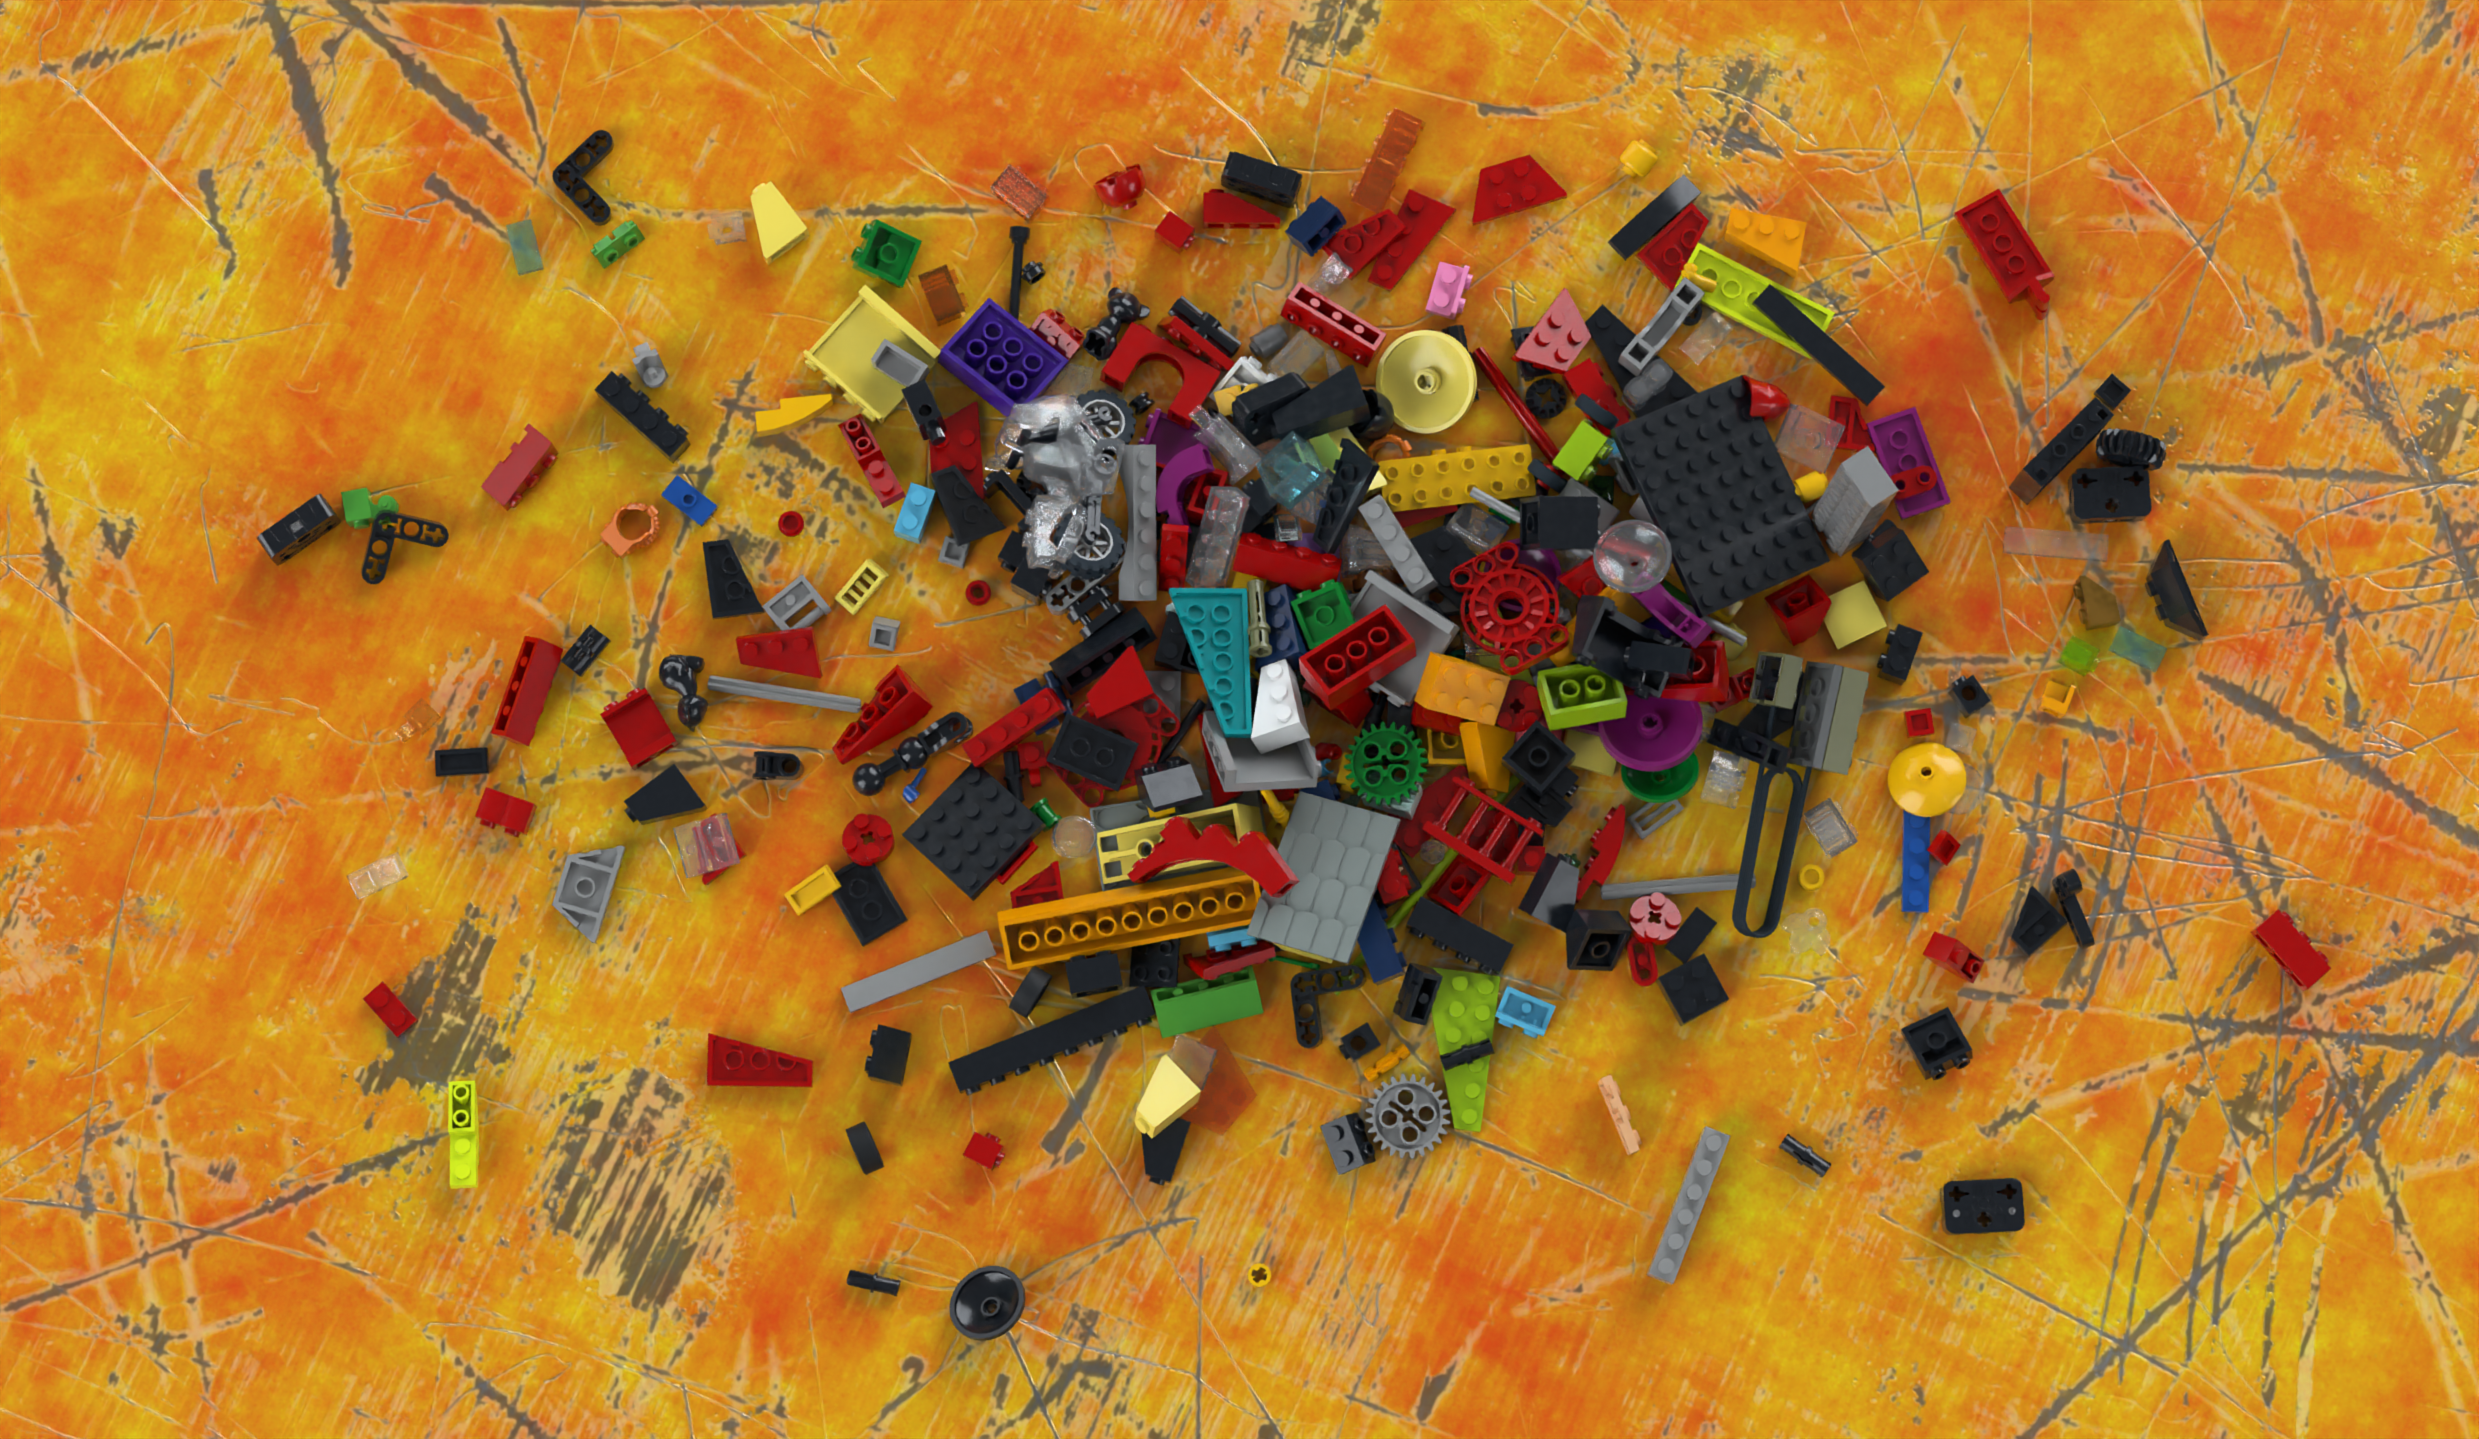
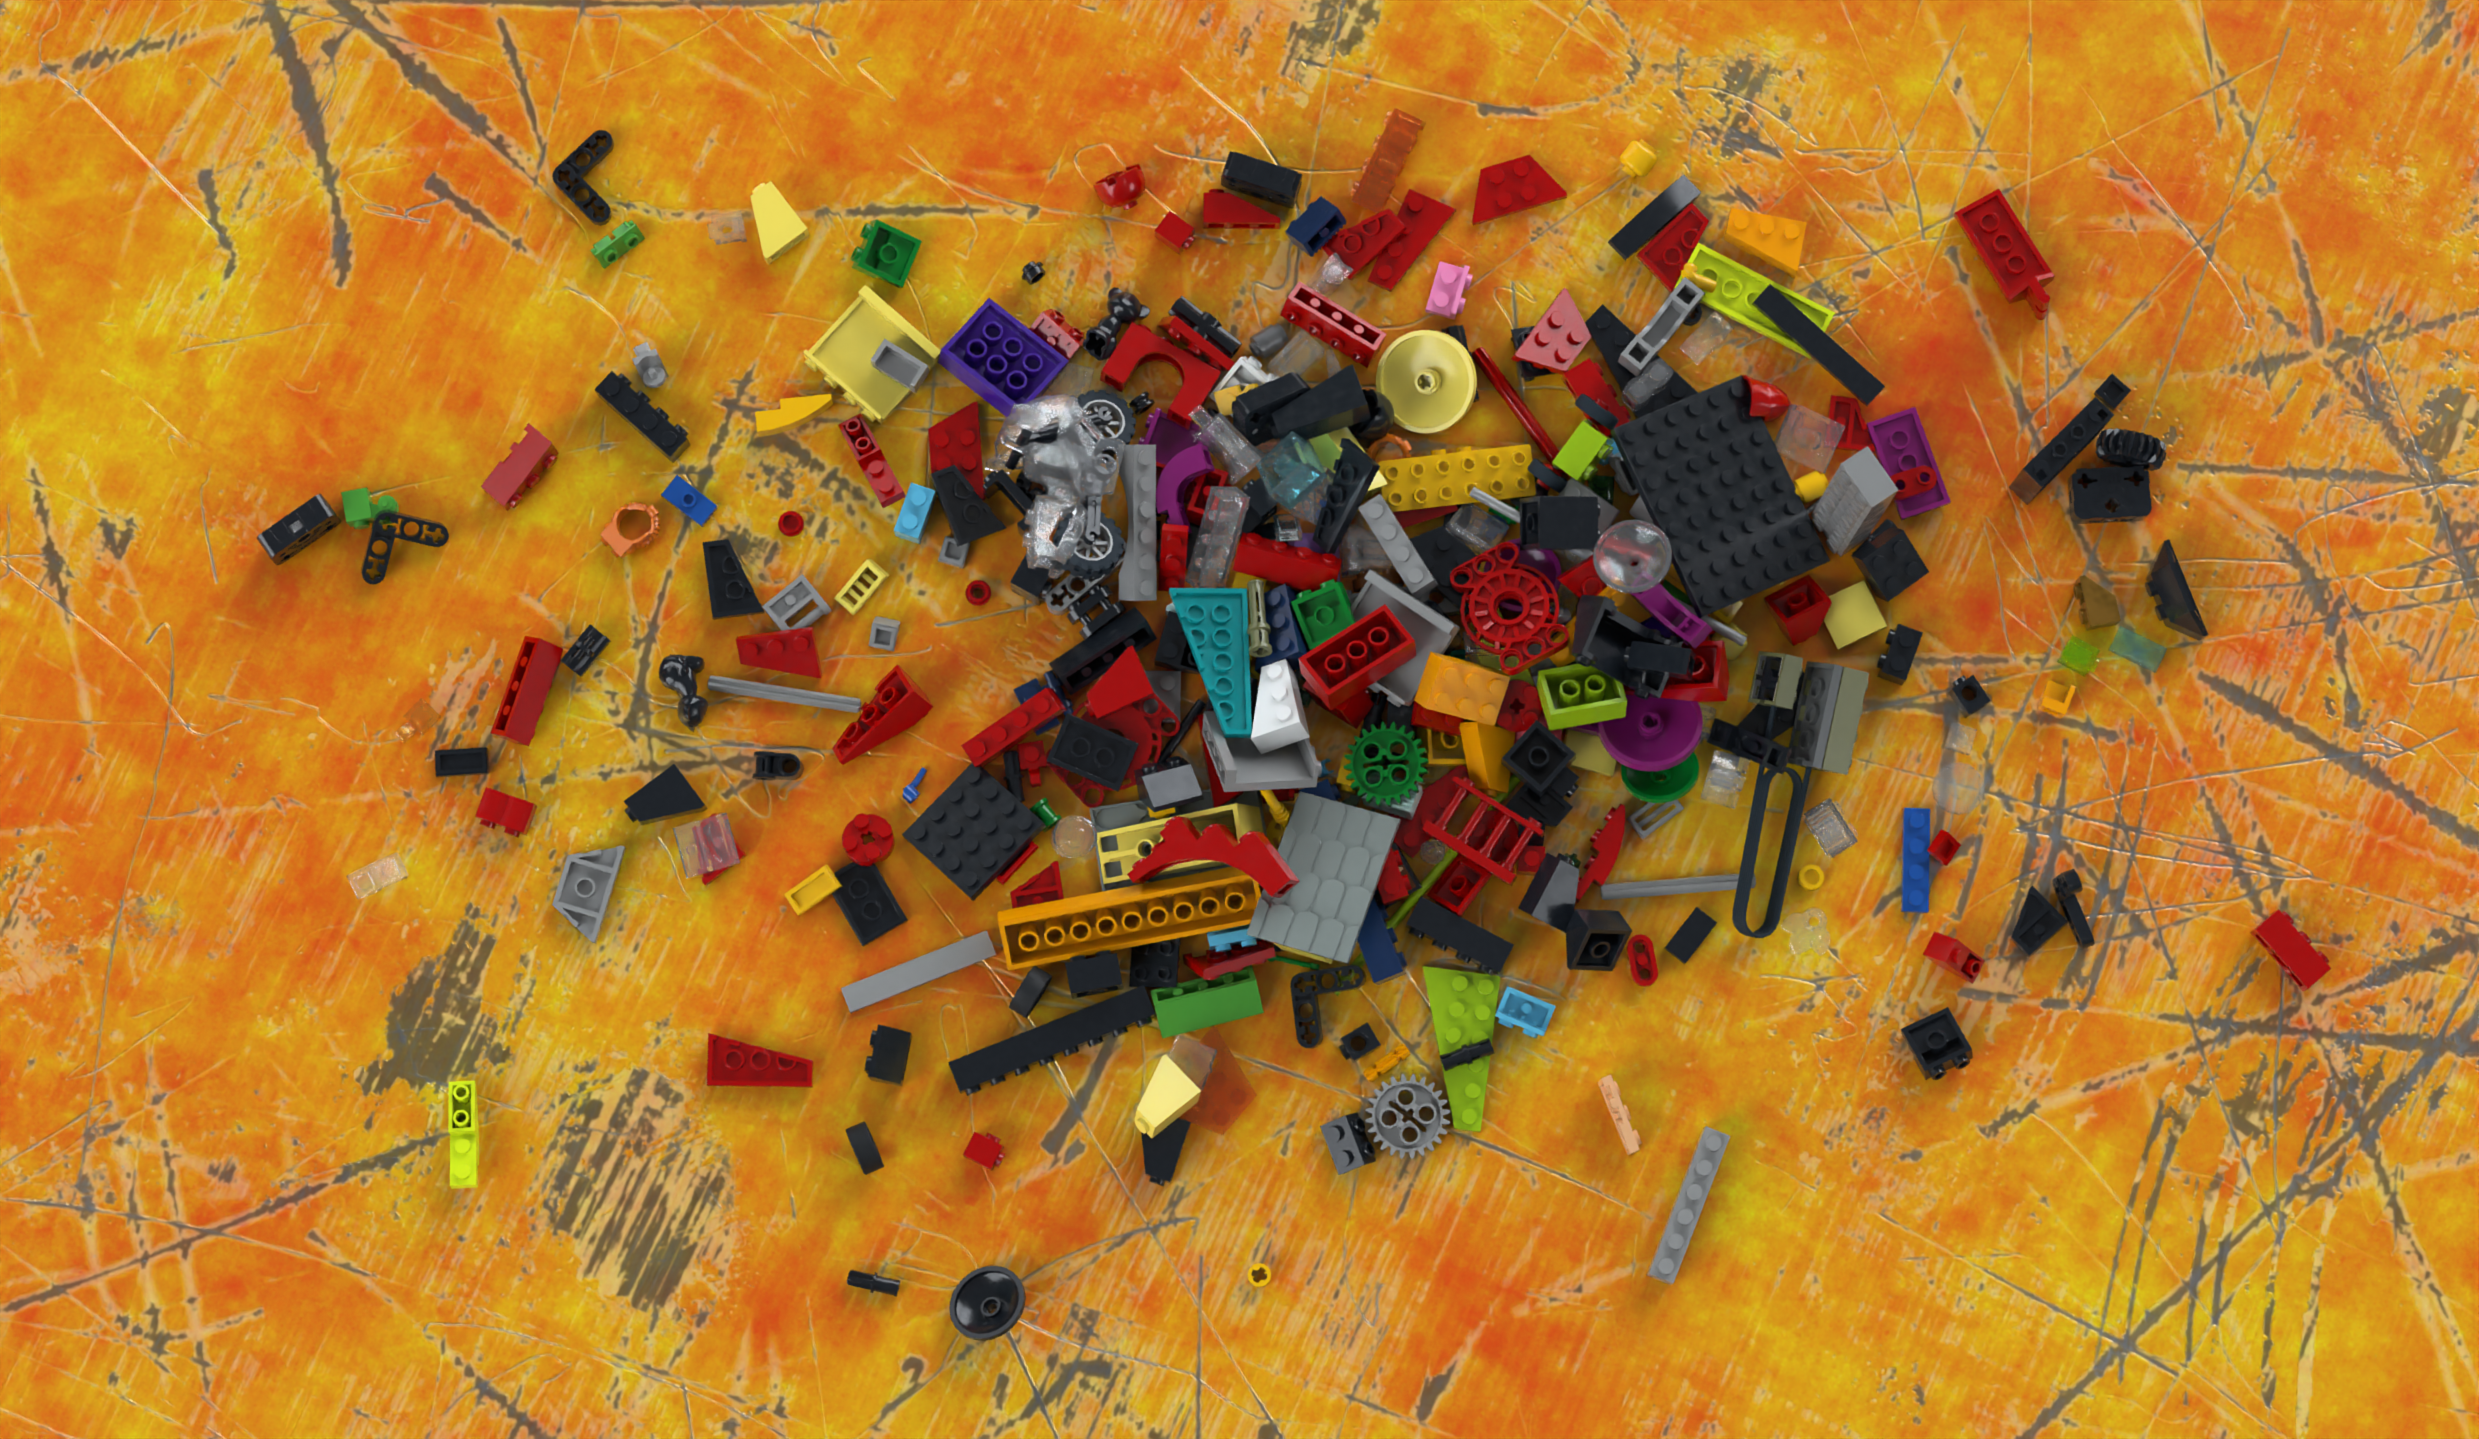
(390, 1009): red plate -> none
(524, 247): clear light blue tile -> none
(639, 728): red panel -> none
(913, 752): black piece -> none
(925, 412): black torso -> none
(942, 294): clear orange brick -> none
(1012, 552): black brick -> none
(1019, 238): black piece -> none
(1020, 193): clear orange brick -> none
(1328, 751): red arm -> none
(1417, 994): black brick -> none
(1550, 409): black gear -> none
(1652, 932): plate -> none
(1692, 989): black brick -> none
(1738, 690): red slope -> none
(1805, 1155): black pin -> none
(1919, 723): red plate -> none
(1927, 794): yellow dish -> none
(1981, 1197): black axle -> none
(2055, 544): clear tile -> none

